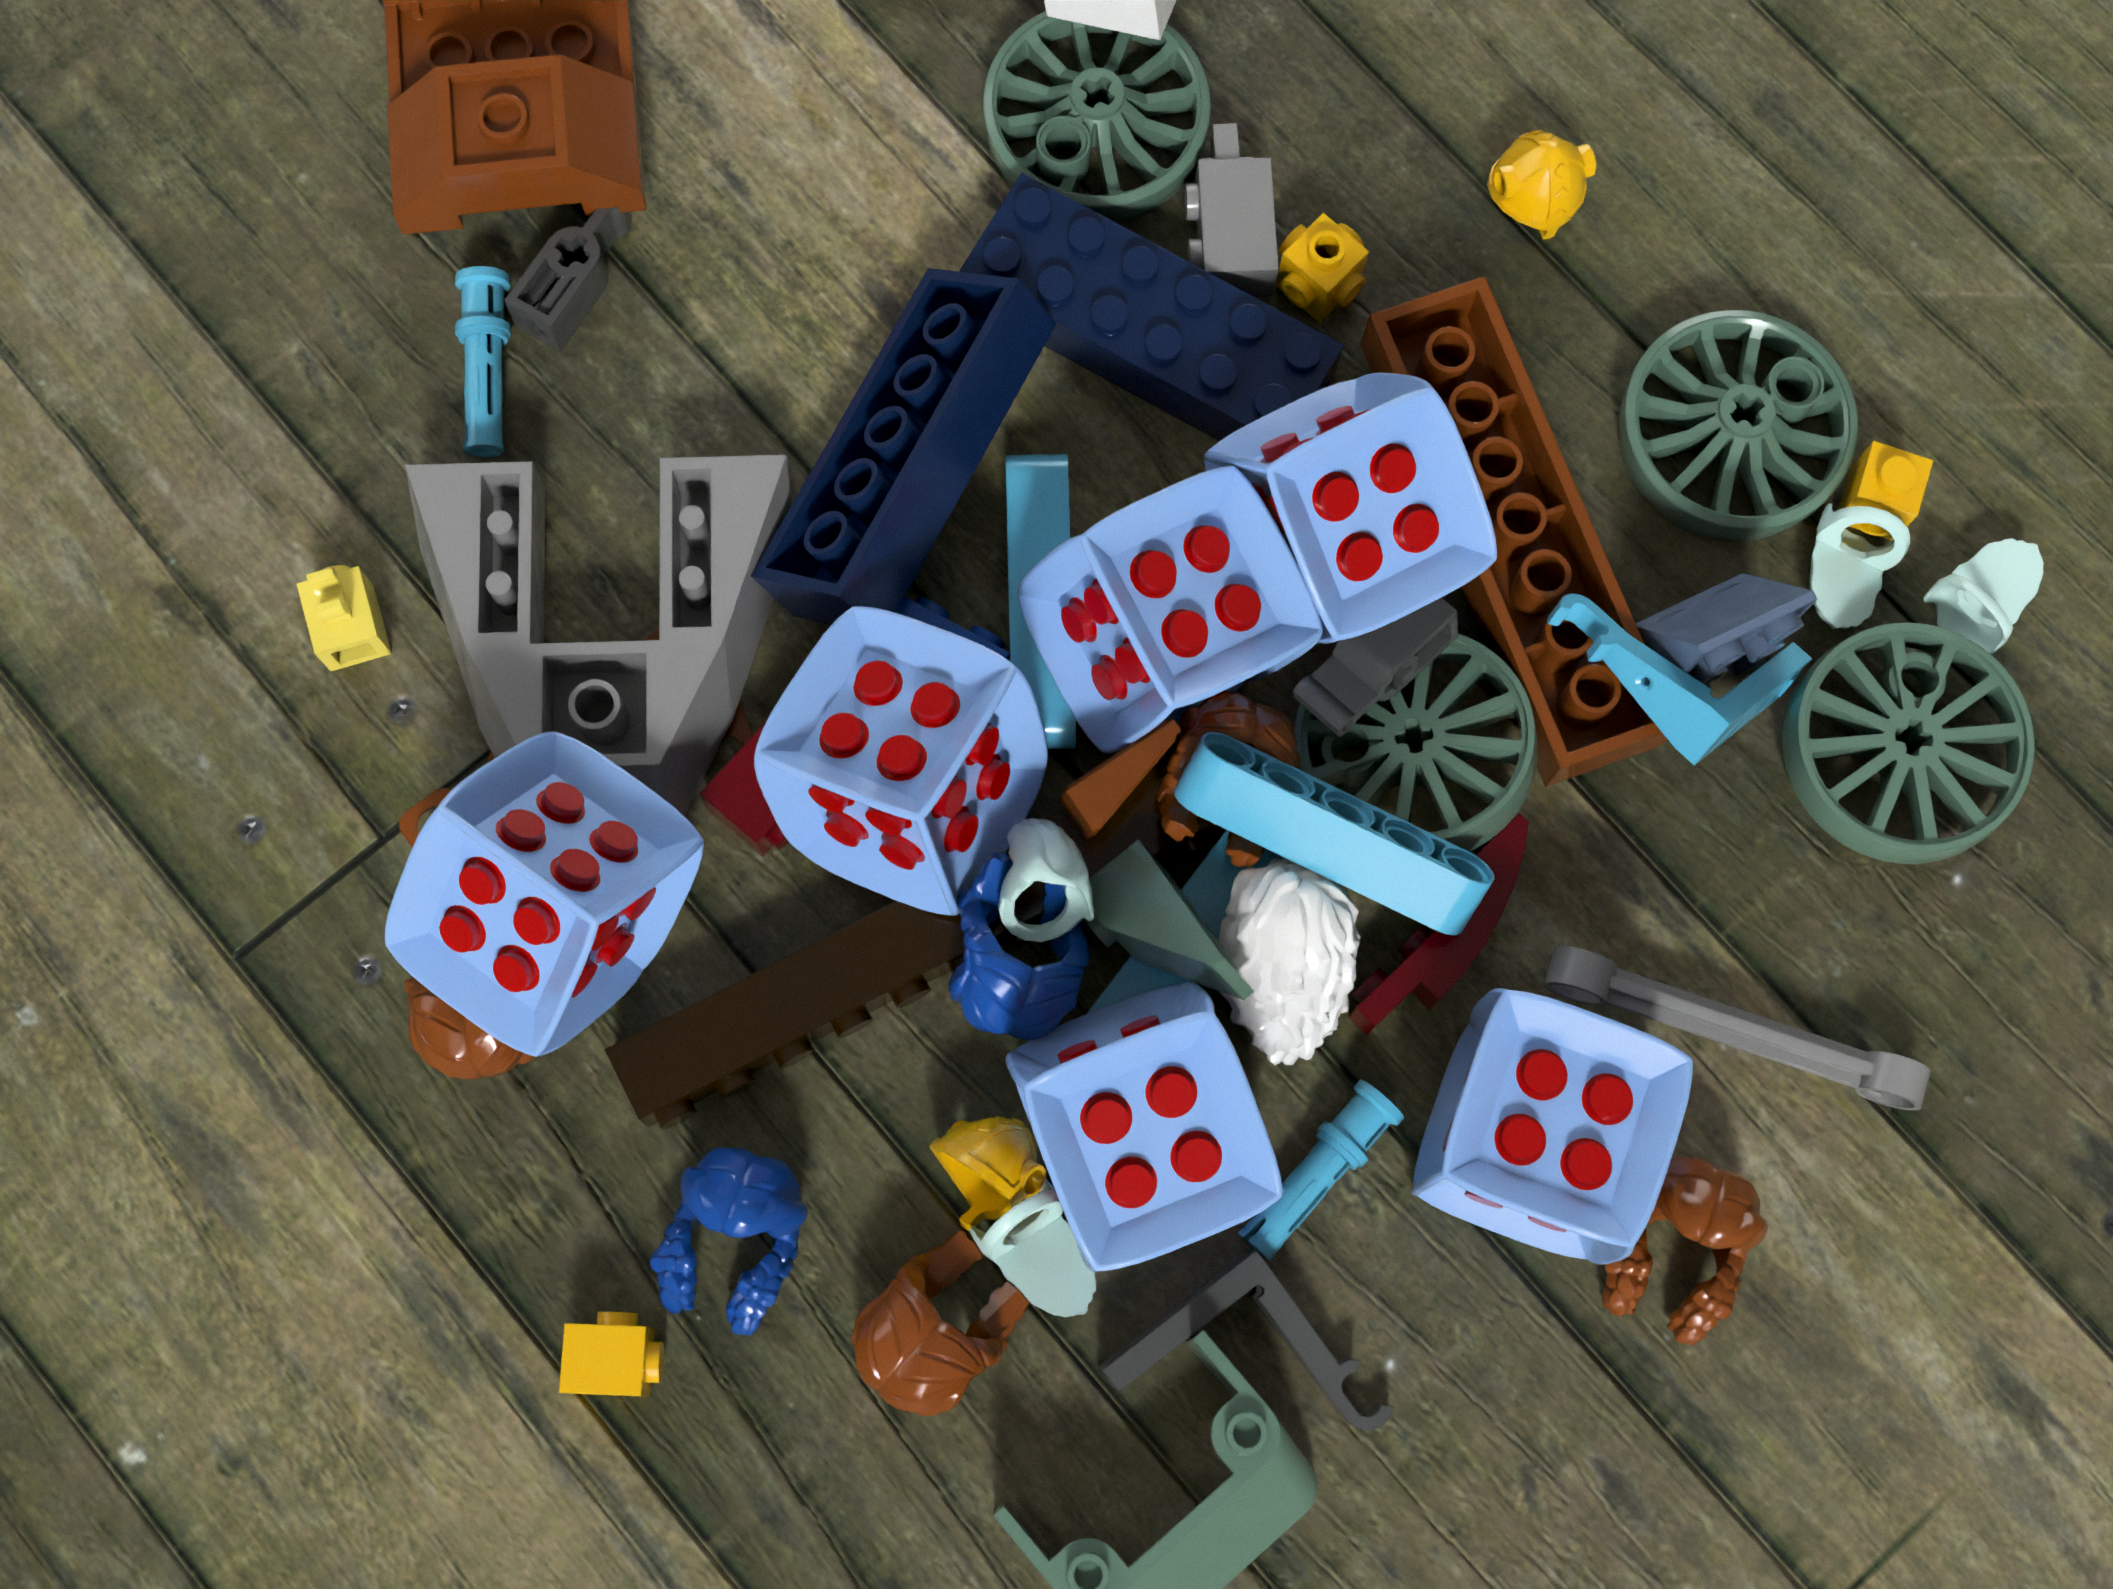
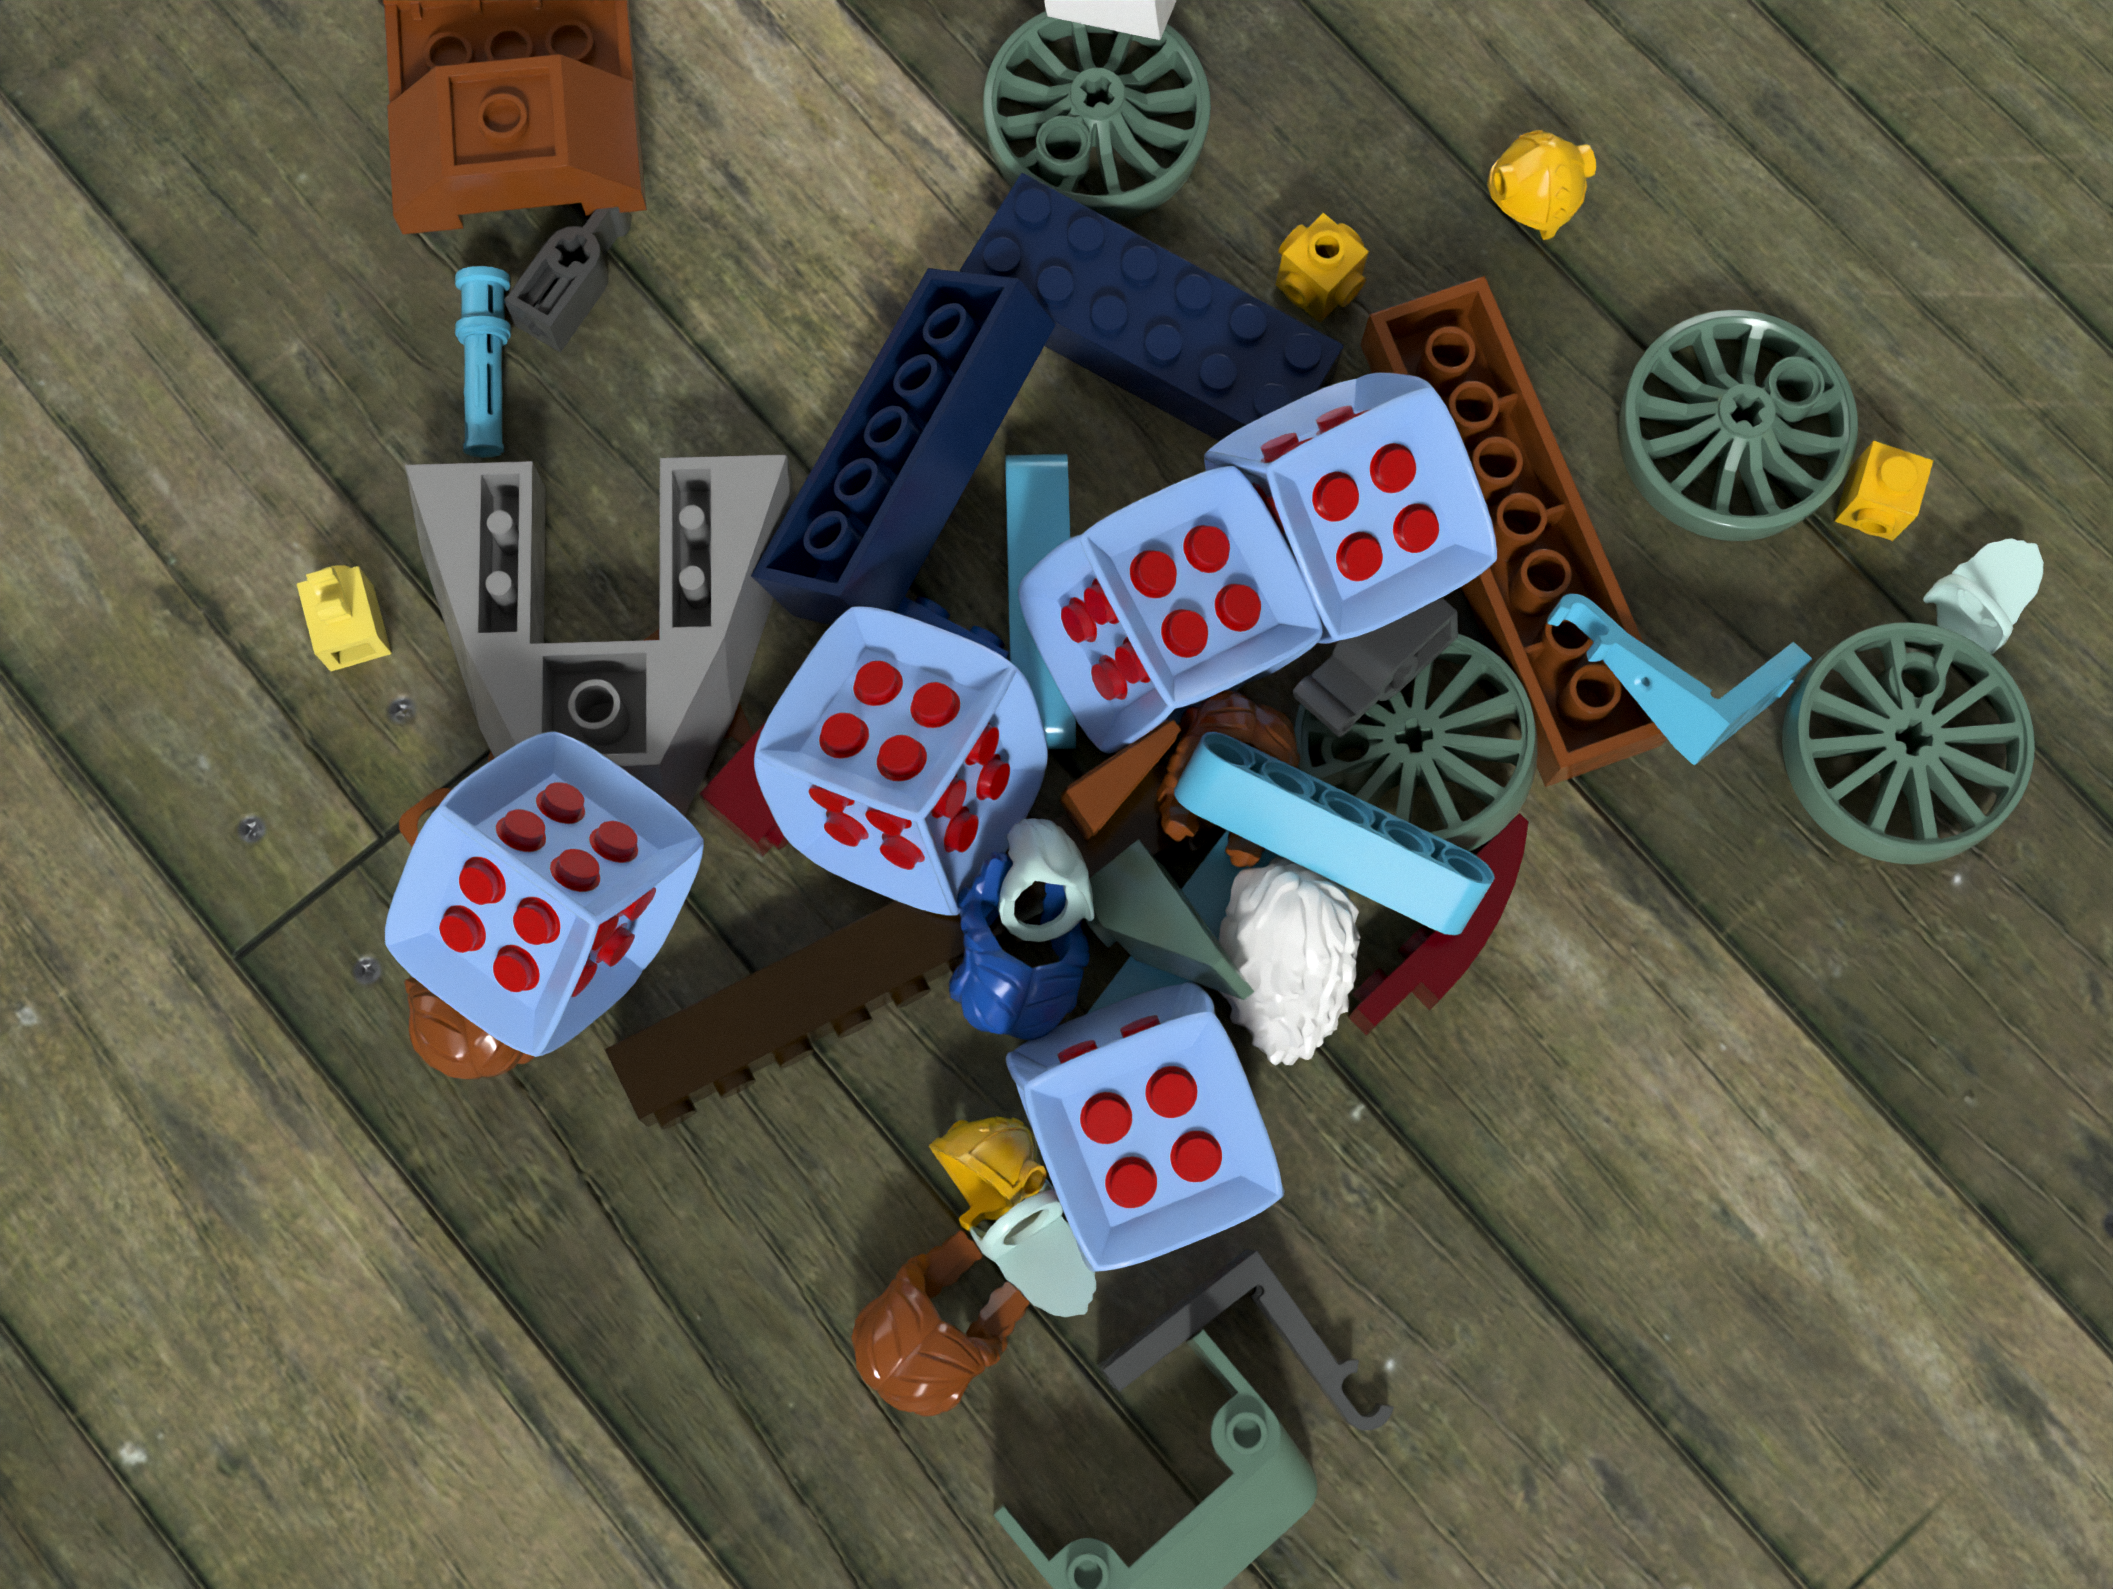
(610, 1357): yellow brick -> none
(741, 1198): blue hair -> none
(1233, 215): light grey hinge -> none
(1338, 1148): medium azure pin -> none
(1554, 1126): light blue piece -> none
(1711, 1209): dark orange hair -> none
(1727, 627): sand blue slope -> none
(1850, 569): light aqua piece -> none
(1874, 1074): light grey piece -> none

